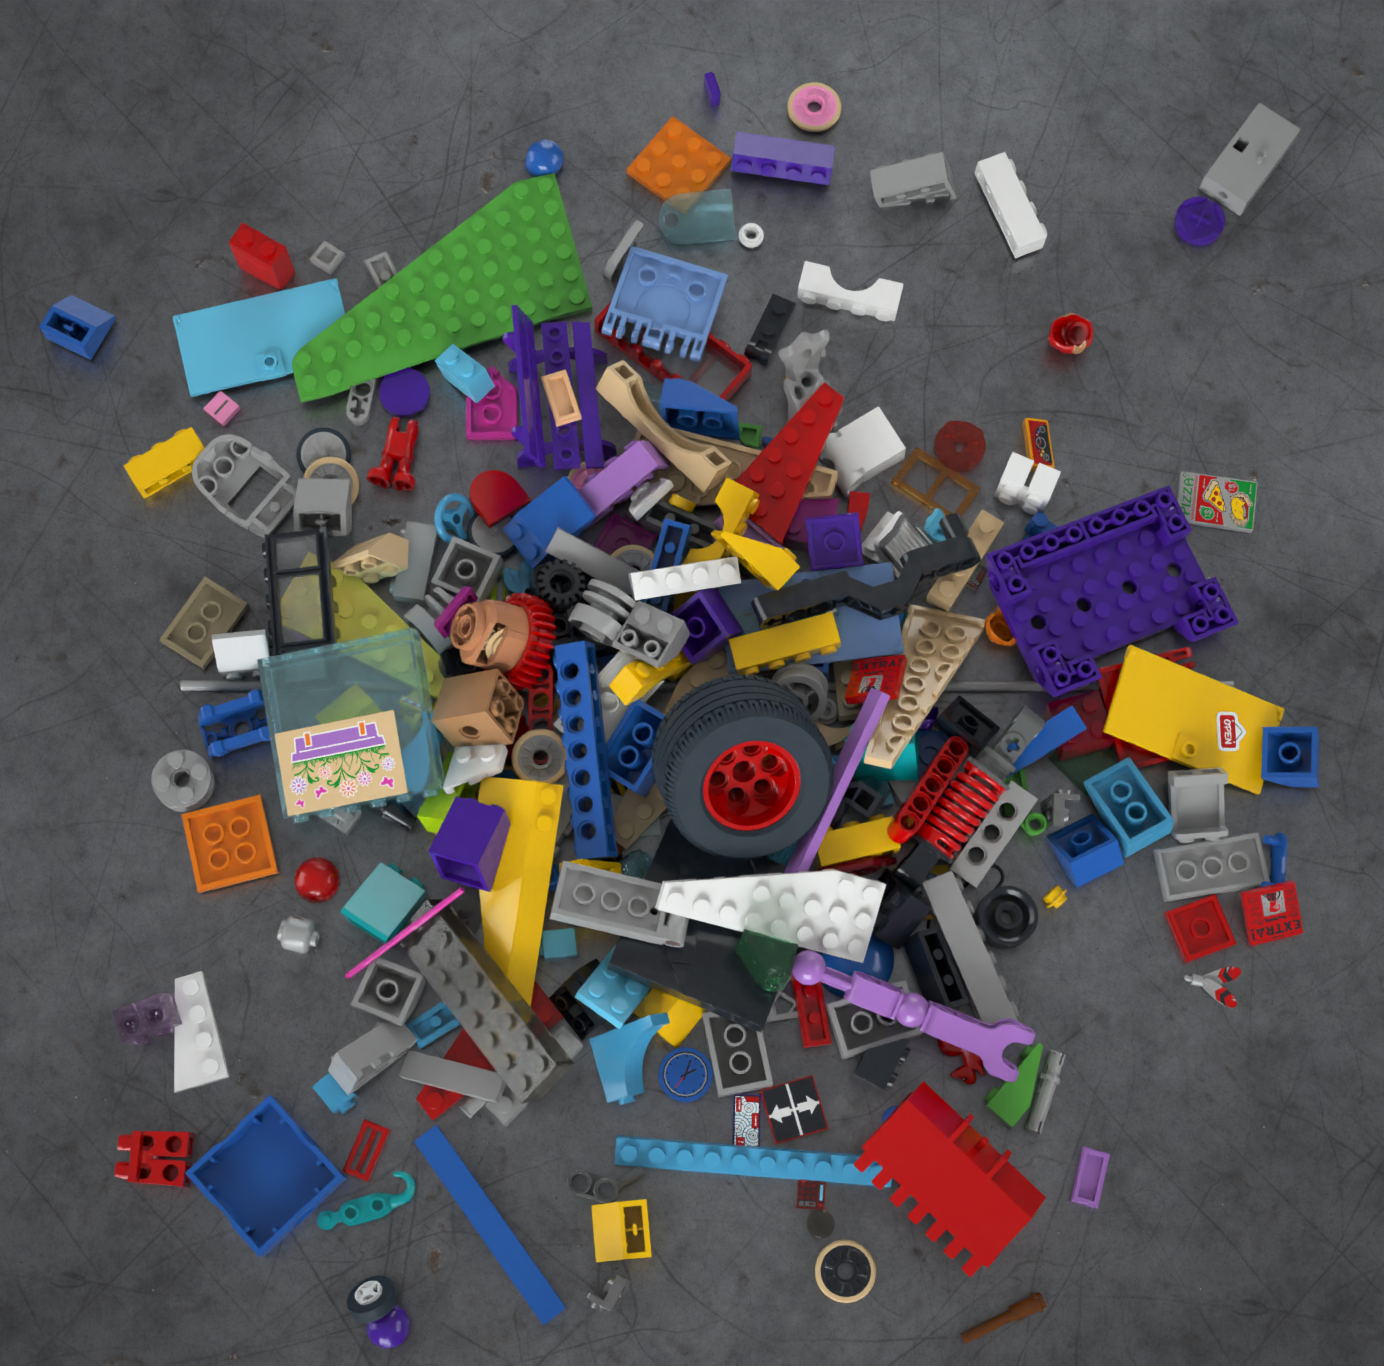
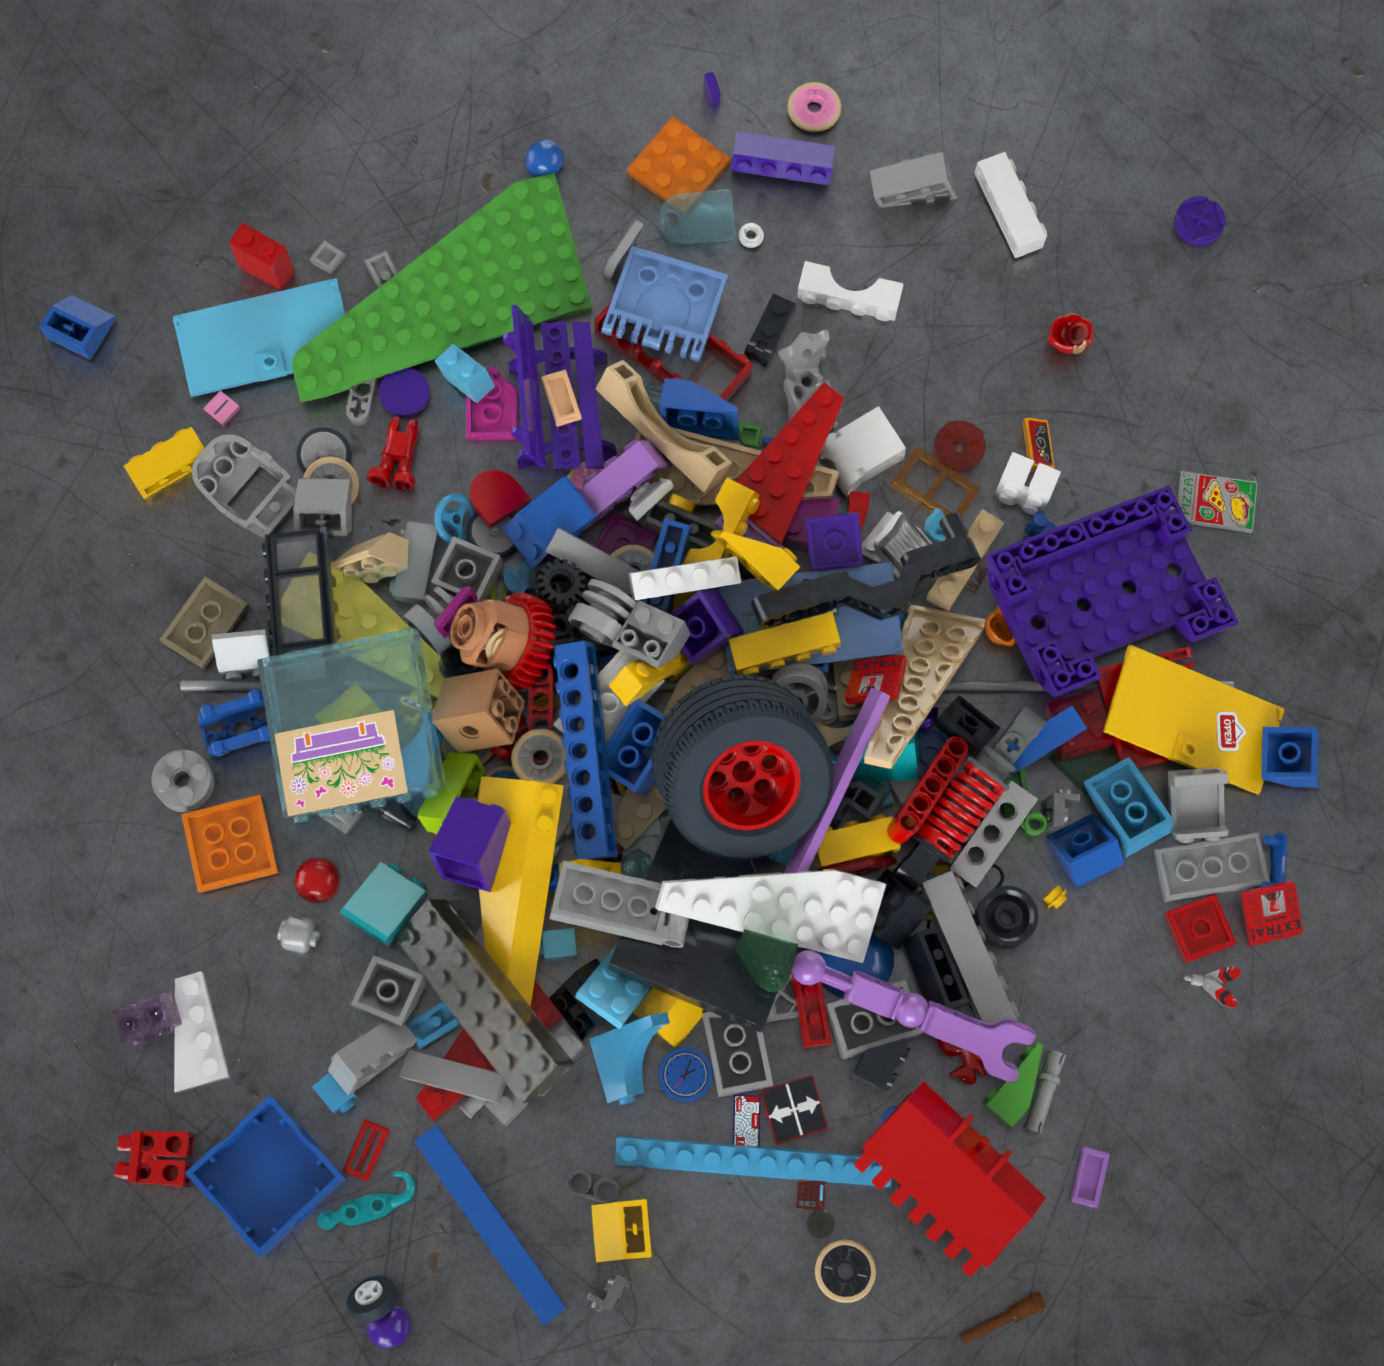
(405, 932): dark pink axle -> none
(473, 764): white wing -> none
(1249, 159): light grey brick -> none

